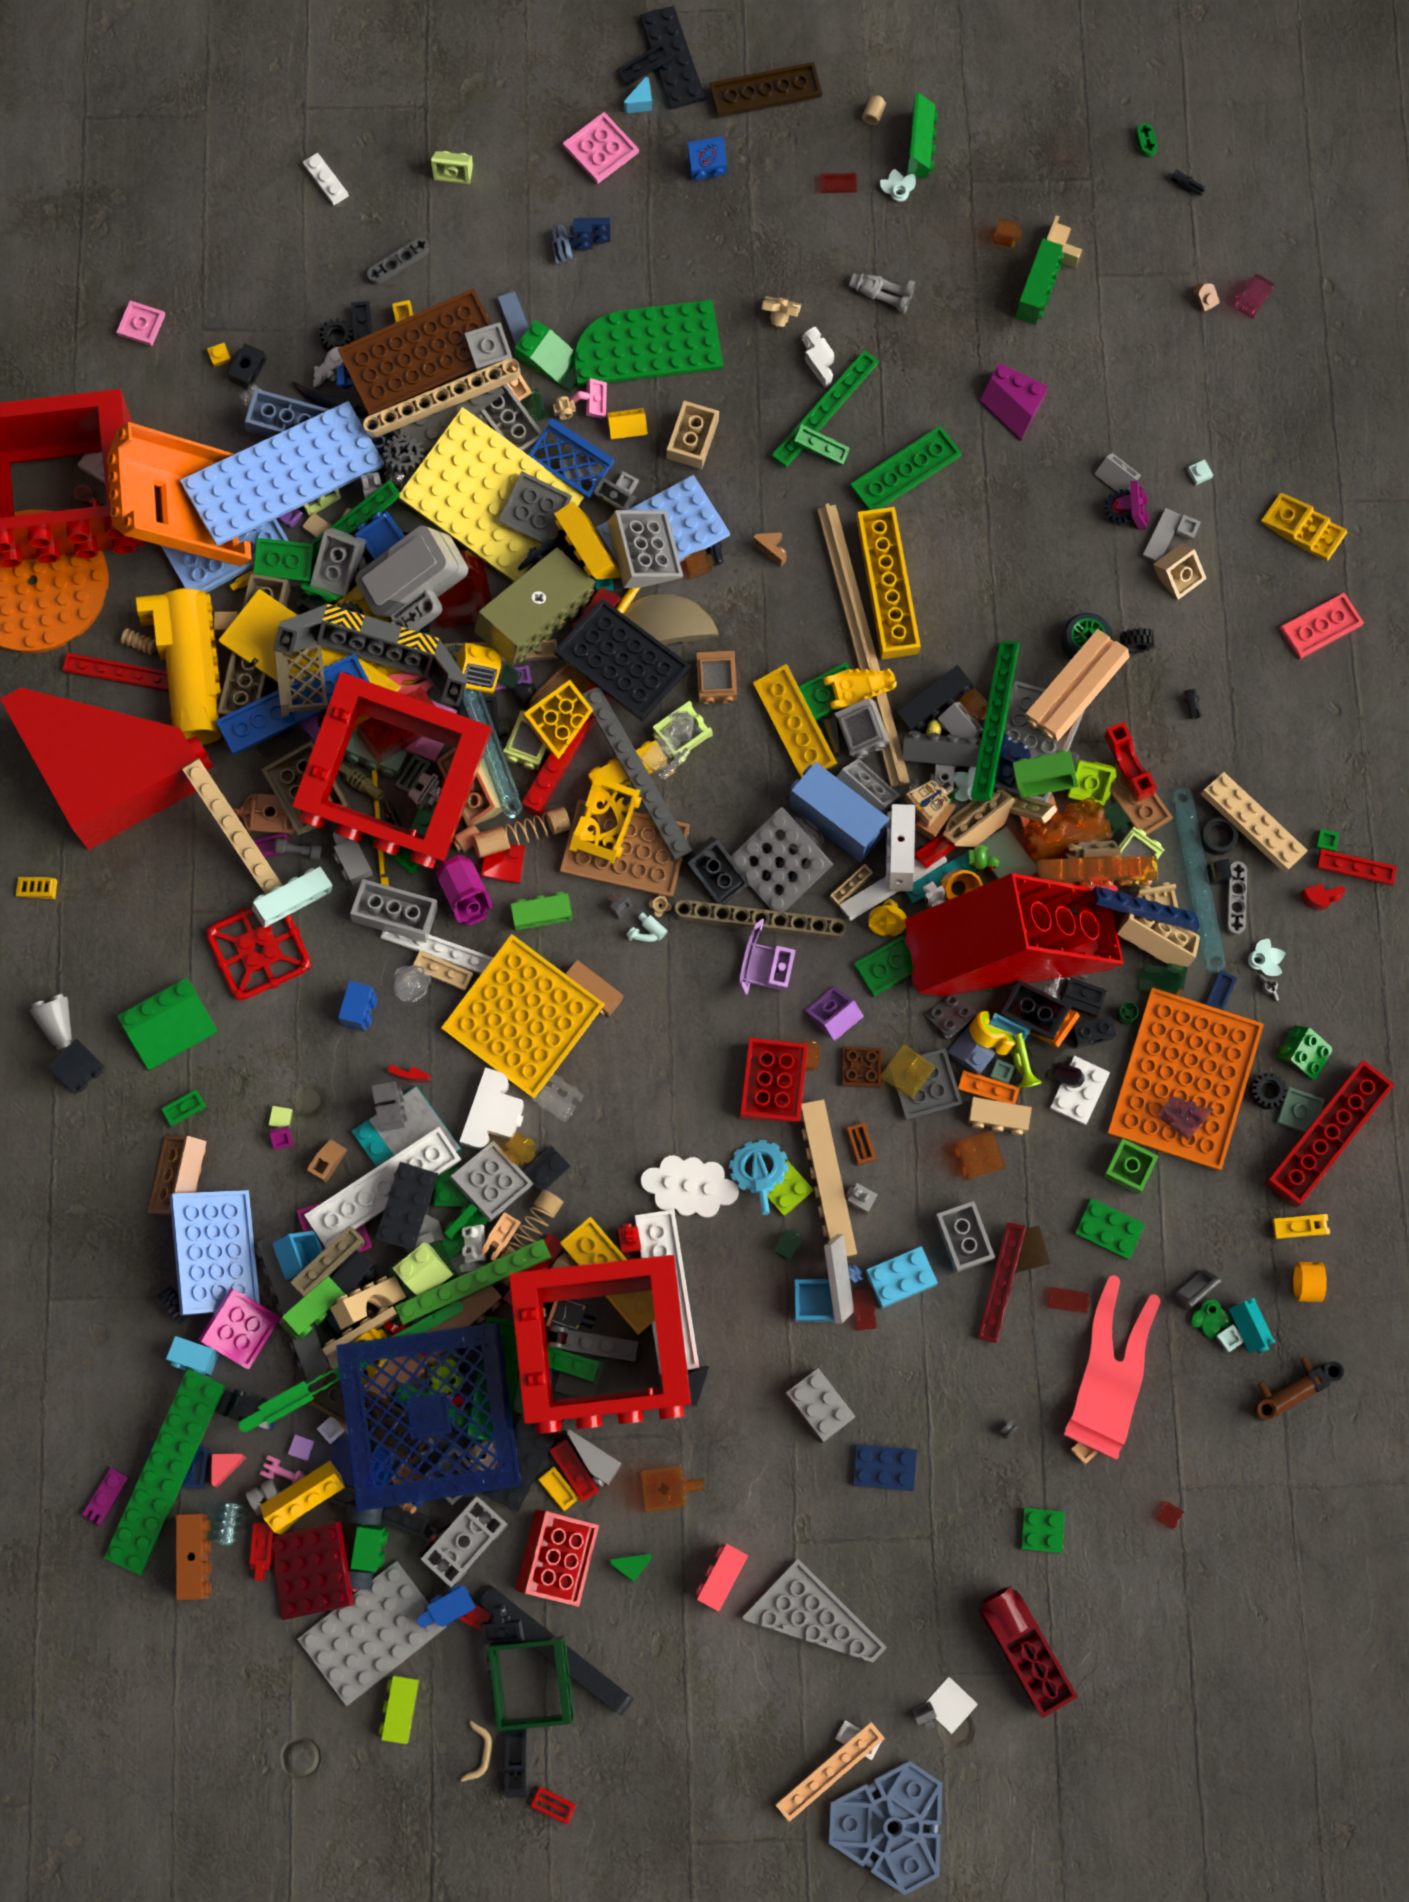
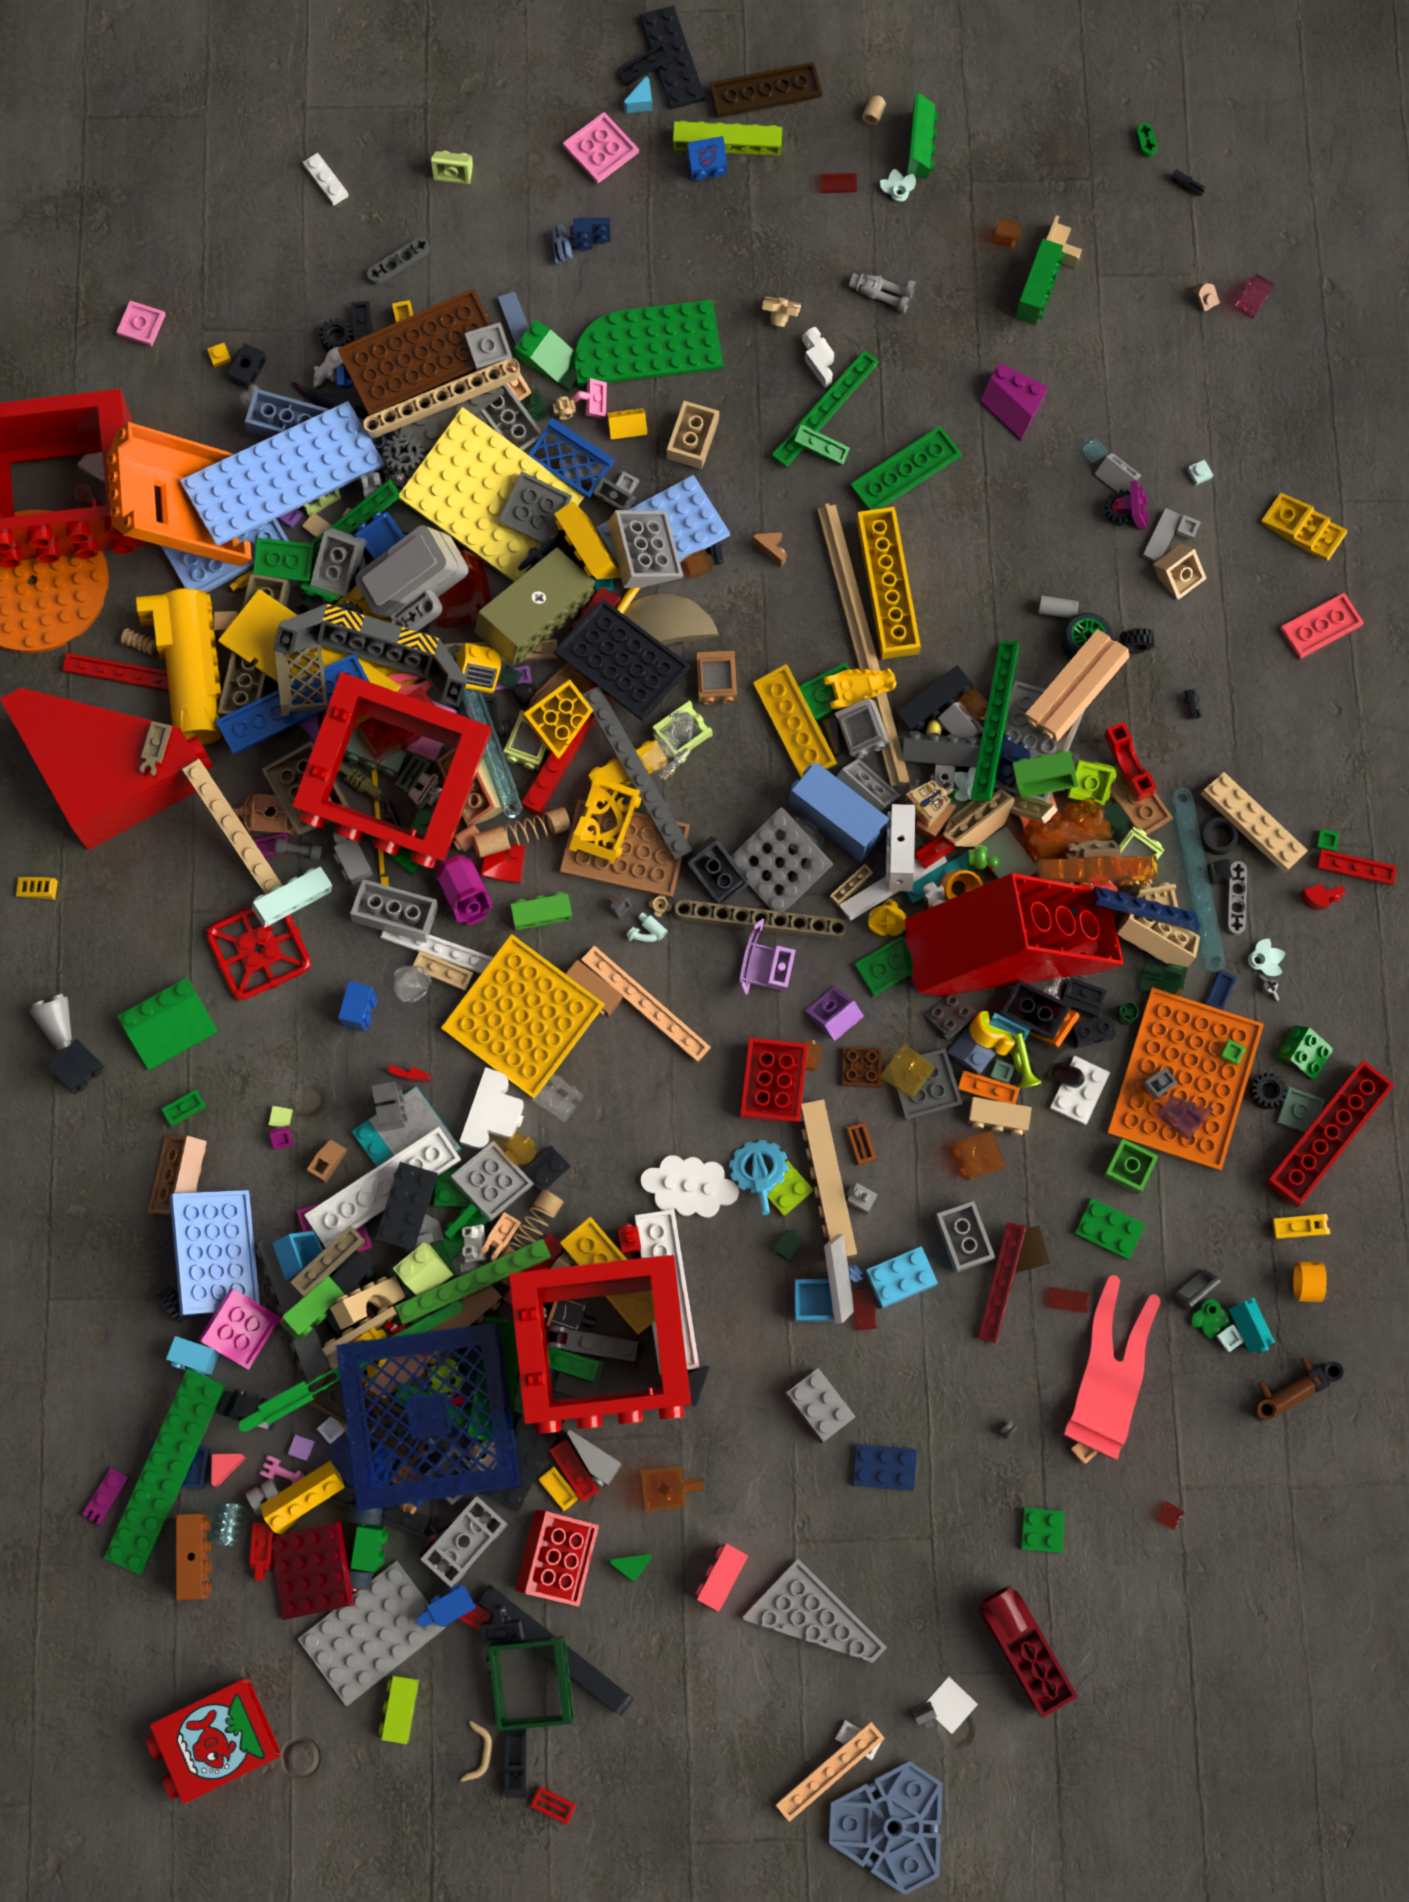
(155, 746): none -> dark tan plate
(213, 1741): none -> red brick
(646, 1004): none -> light nougat plate
(737, 137): none -> lime brick
(1058, 607): none -> light grey pin
(1094, 450): none -> clear light blue tile
(1159, 1084): none -> dark grey slope
(1232, 1052): none -> bright green tile

